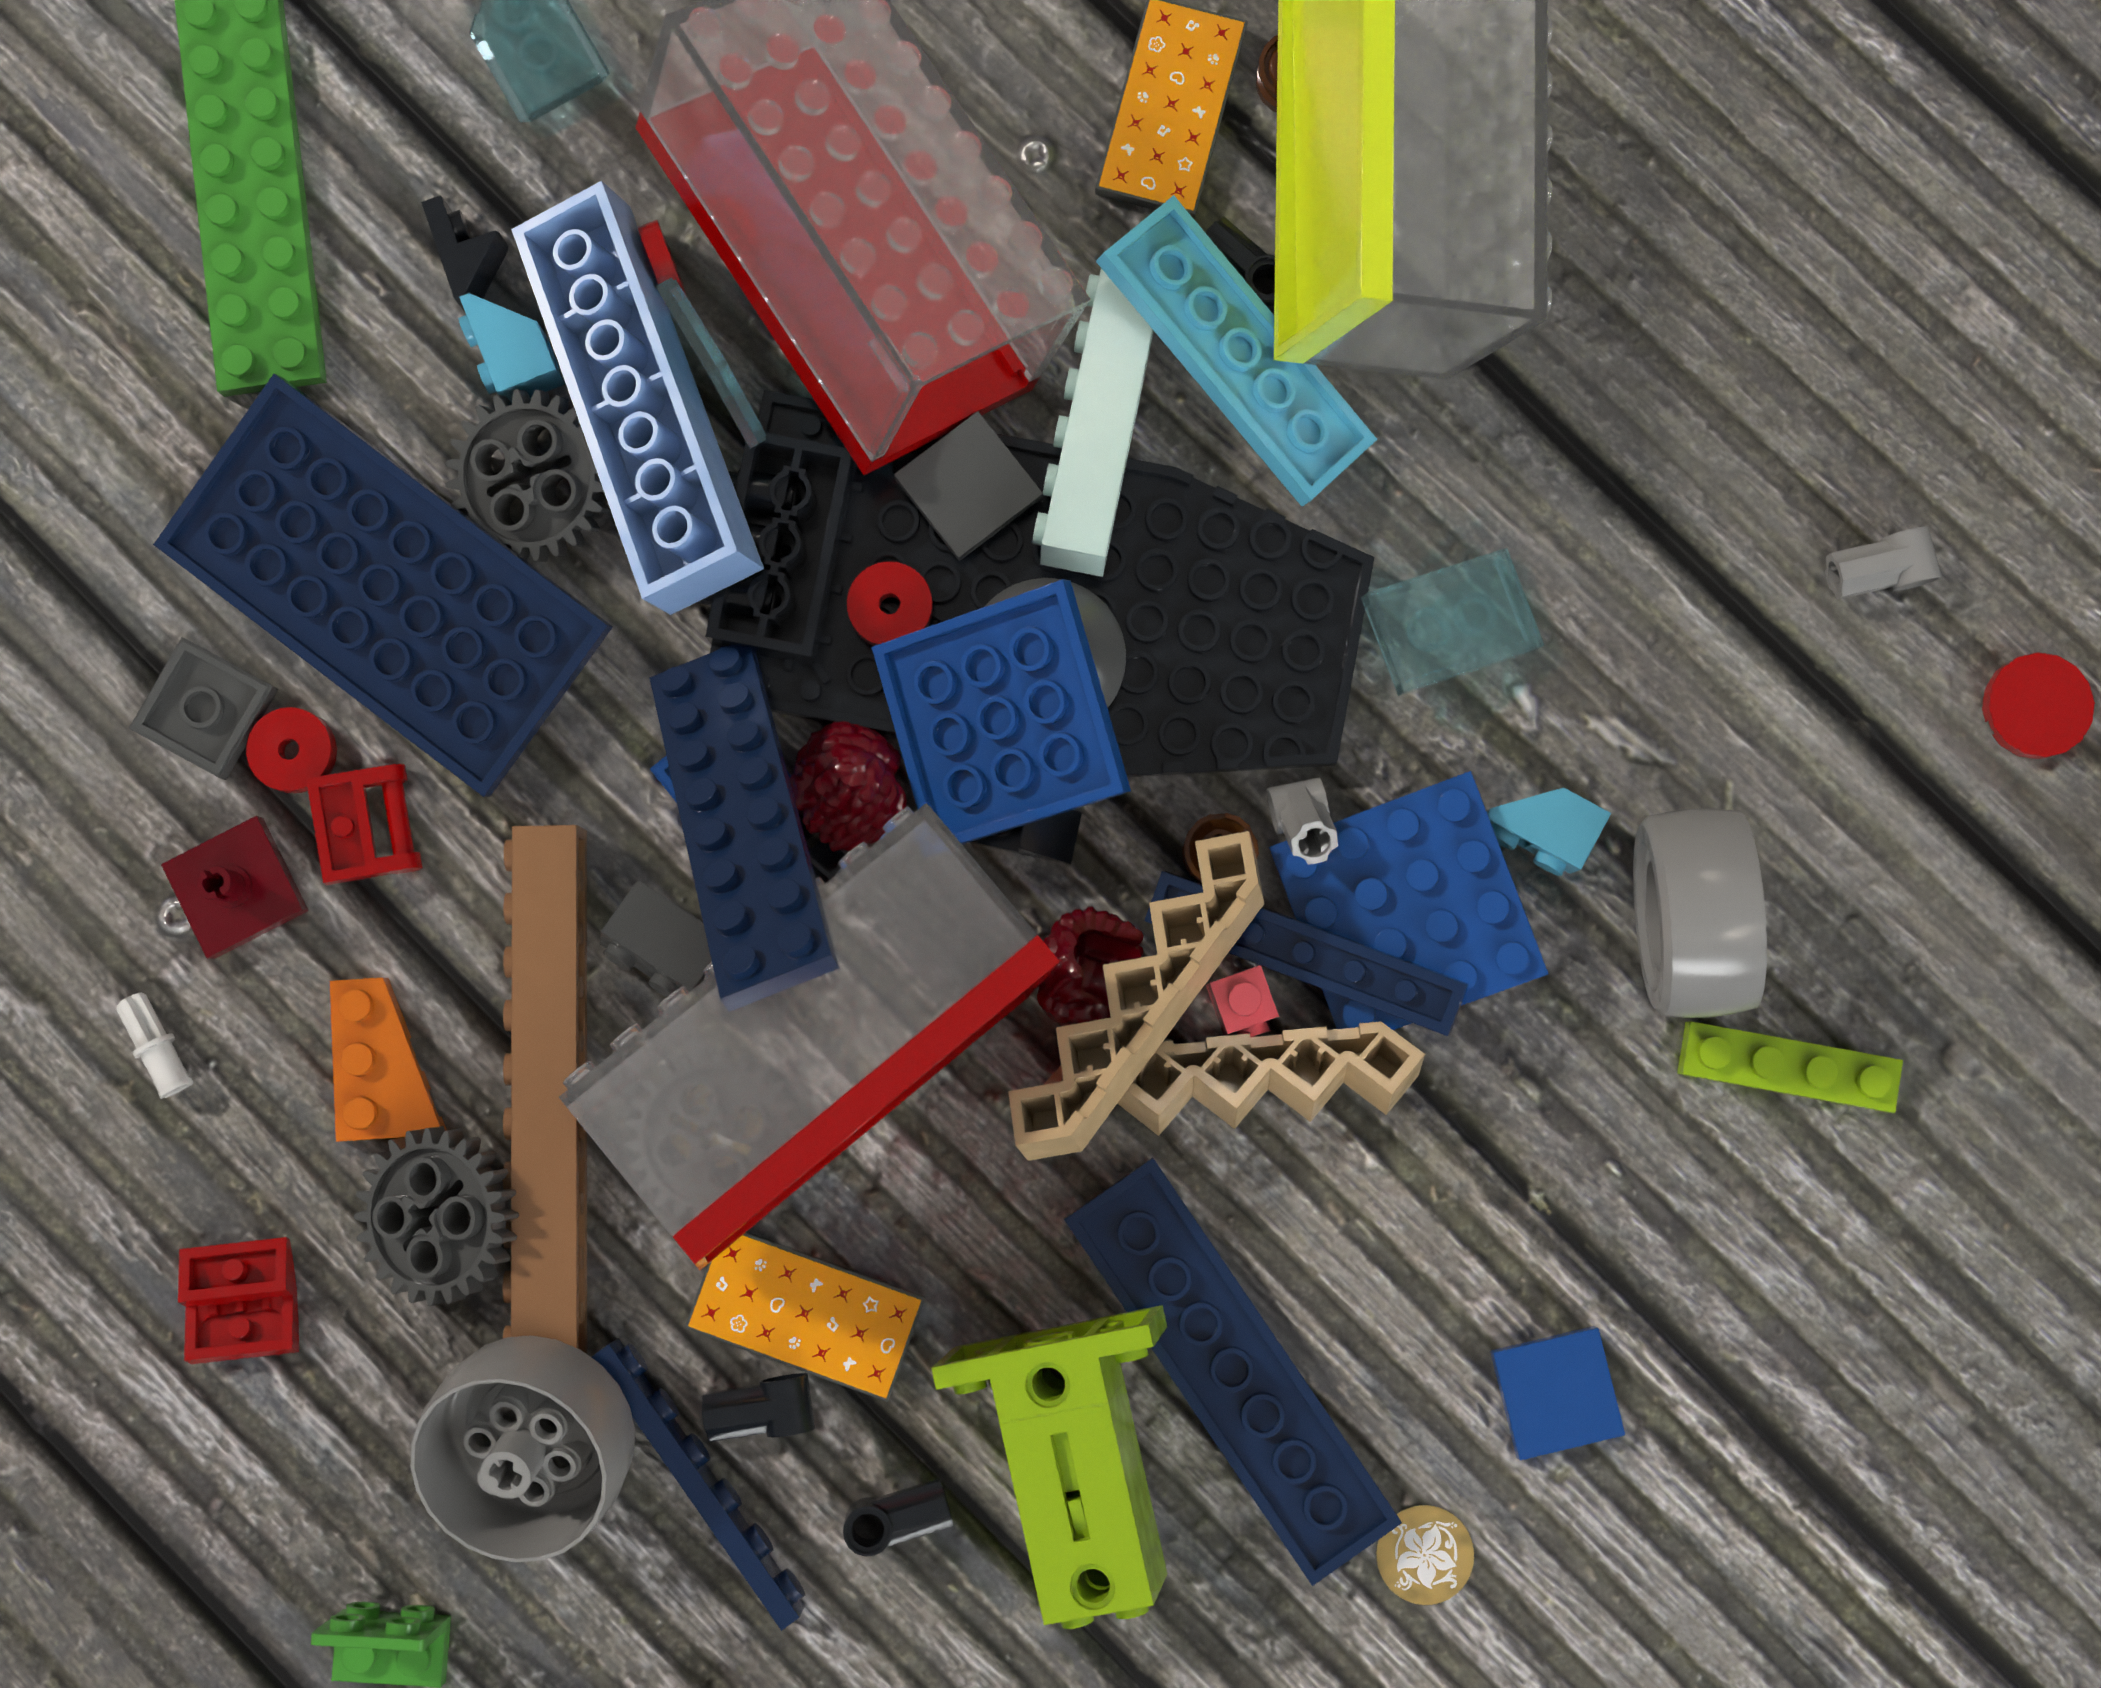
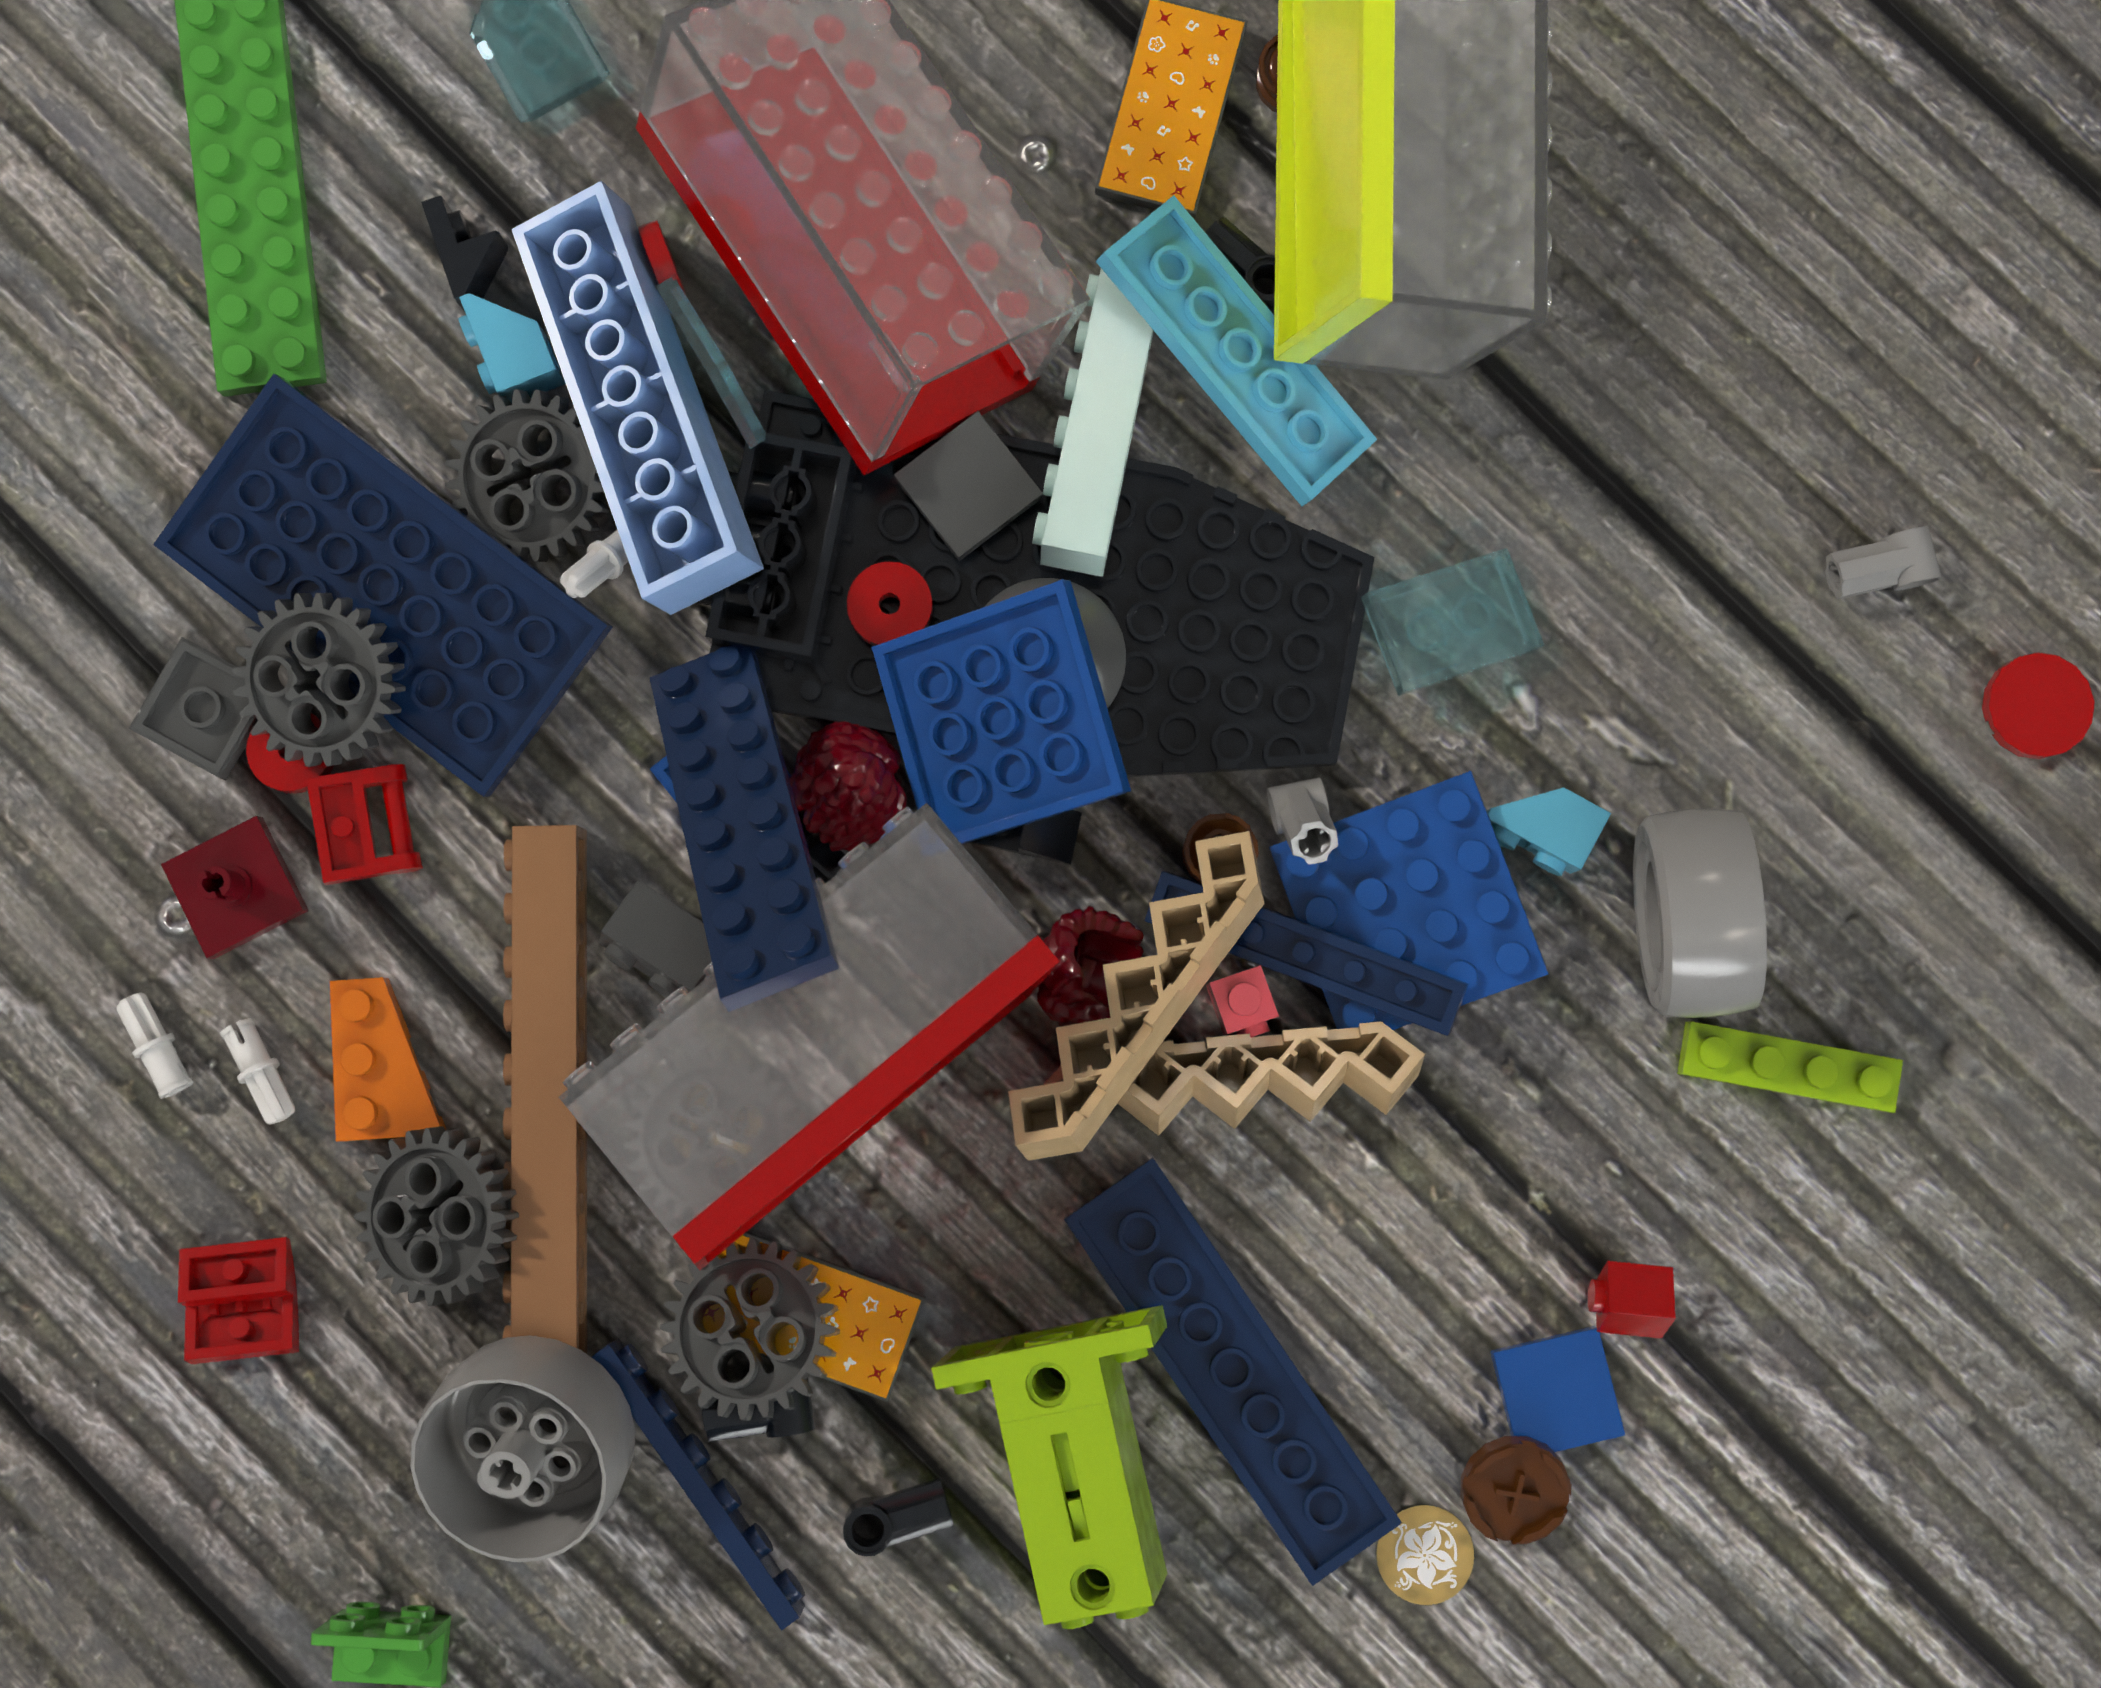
(258, 1071): none -> white axle
(287, 709): none -> dark grey gear
(602, 562): none -> white axle
(706, 1354): none -> dark grey gear
(1515, 1489): none -> reddish brown tile
(1633, 1299): none -> red brick

